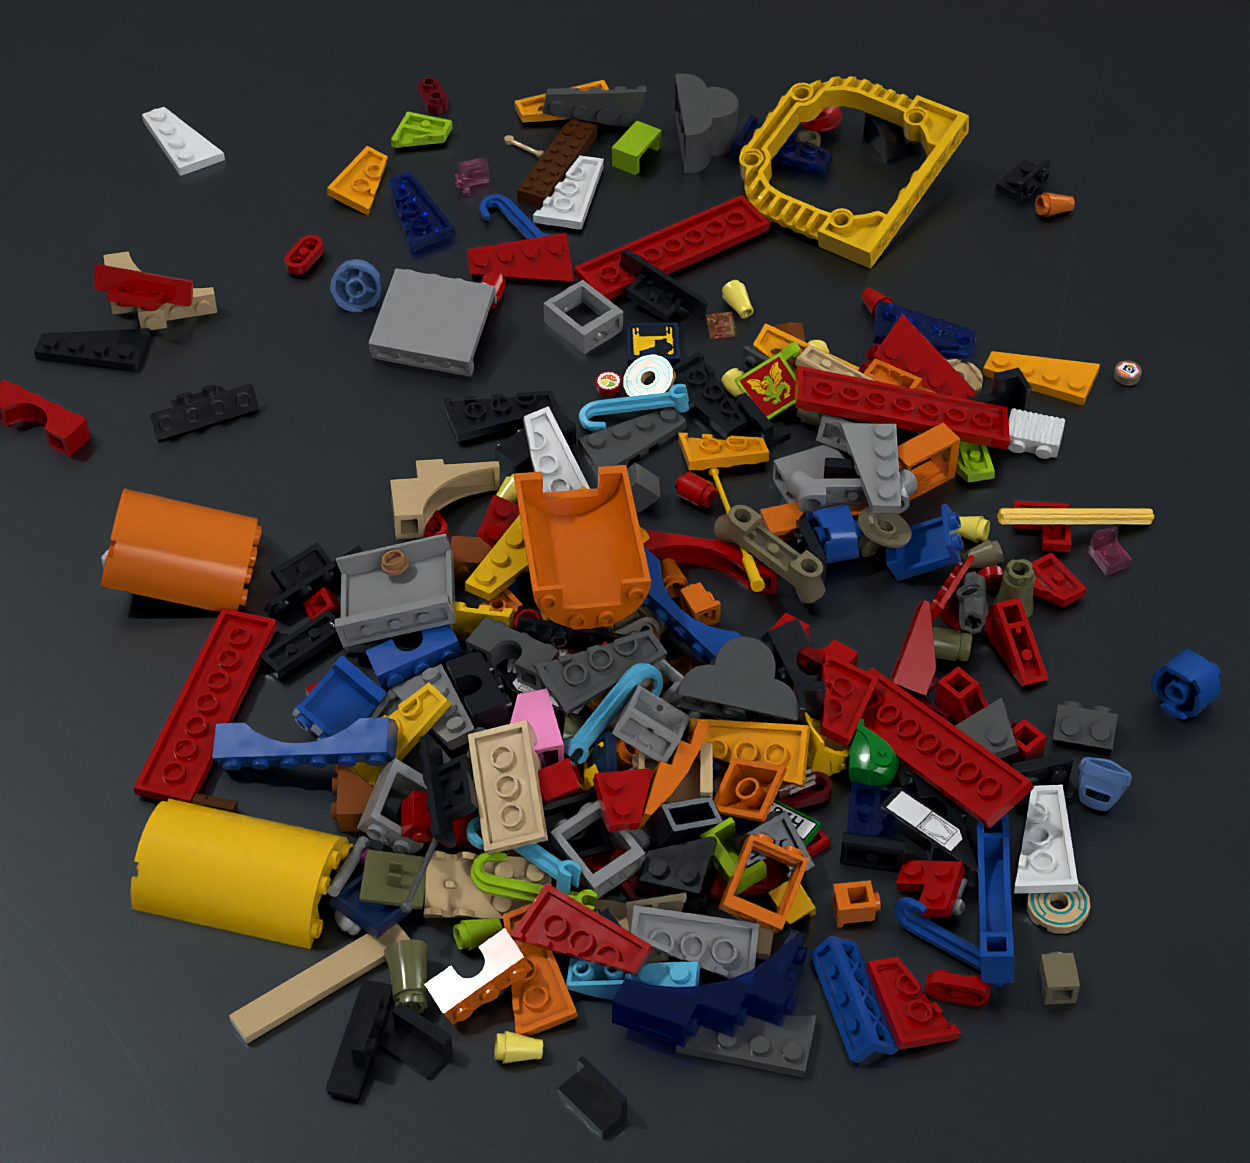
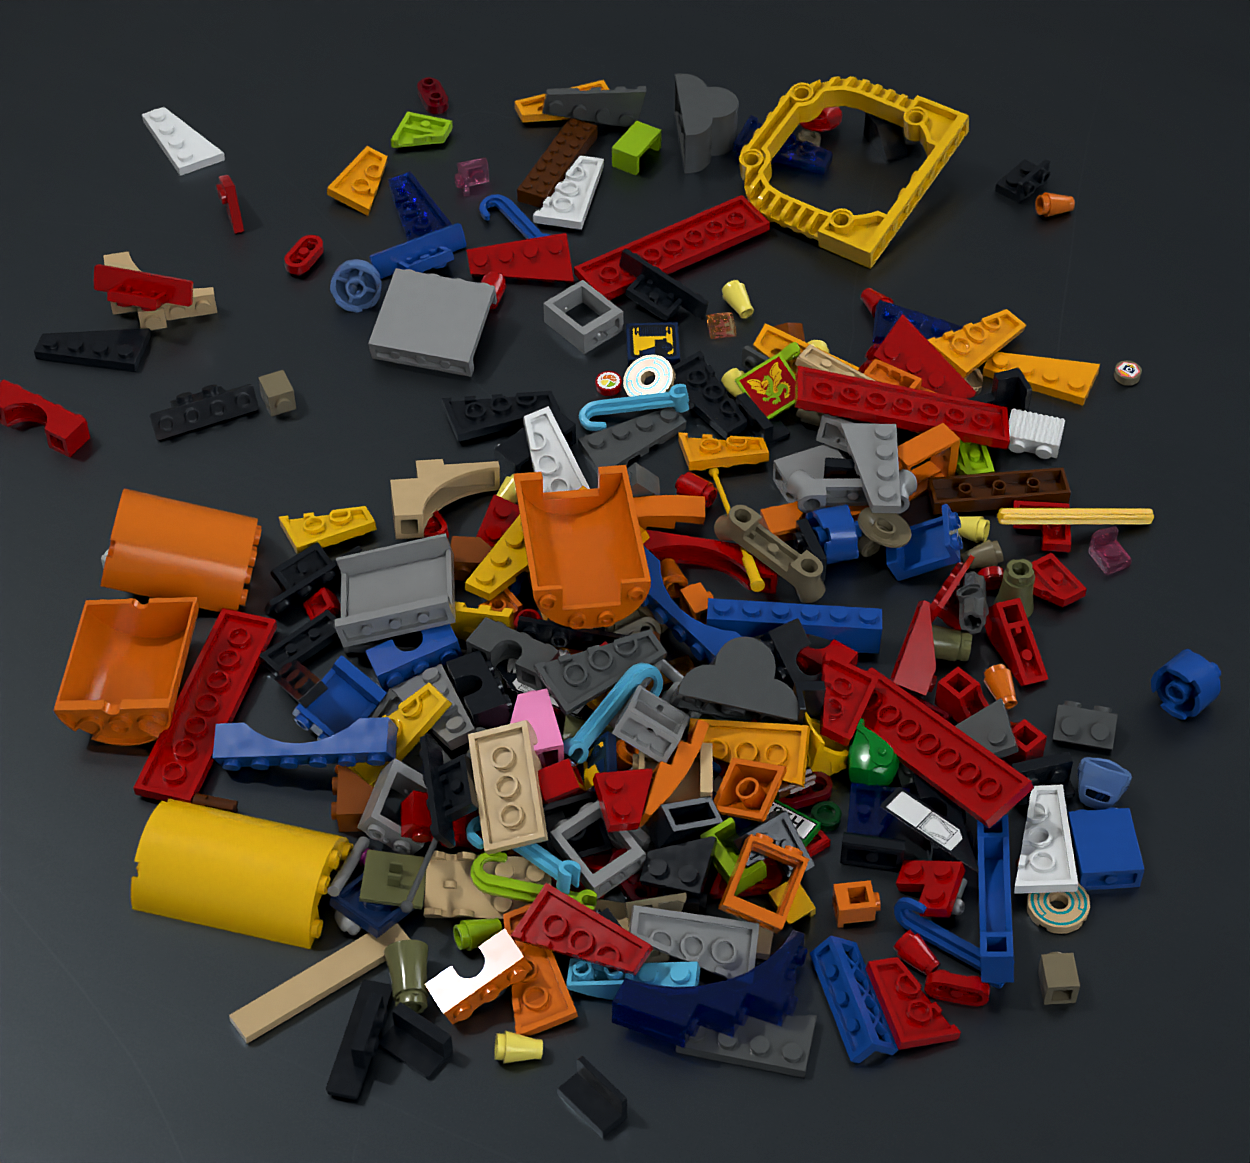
(126, 668): none -> orange cylinder
(227, 193): none -> red wing
(277, 393): none -> dark tan brick
(300, 683): none -> black plate
(327, 529): none -> yellow wing
(394, 562): medium nougat plate -> none
(422, 252): none -> blue bracket
(509, 140): tan hinge -> none
(666, 510): none -> orange slope
(827, 814): none -> dark green tile
(851, 626): none -> blue arch
(916, 953): none -> red cone
(978, 342): none -> light orange wing
(997, 489): none -> reddish brown piece
(1000, 684): none -> orange cone
(1106, 848): none -> blue panel

